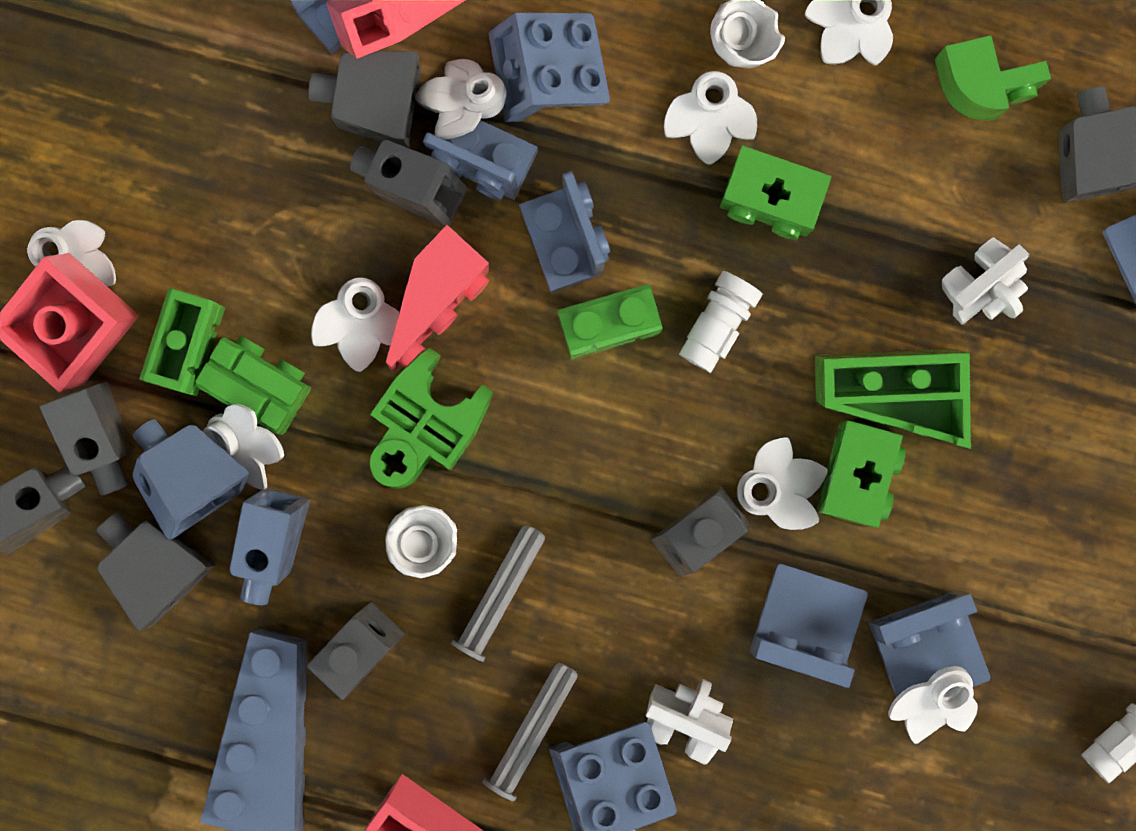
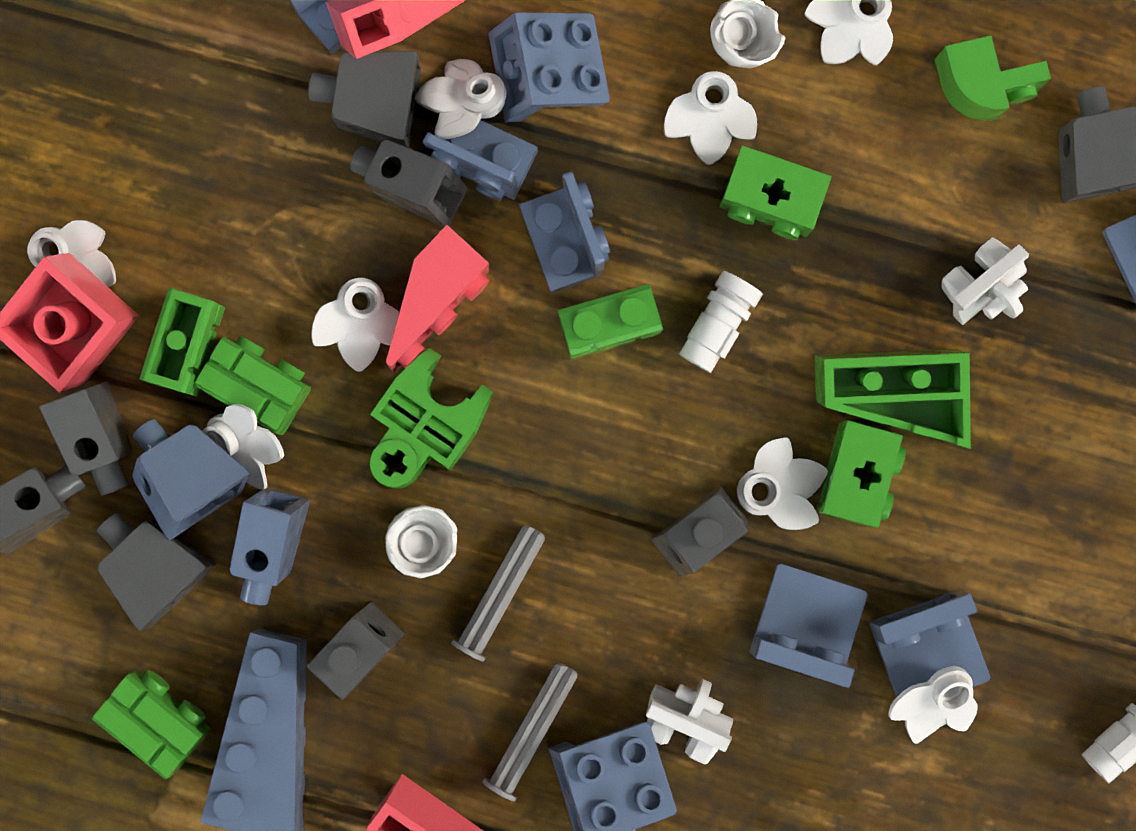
(153, 722): none -> bright green brick

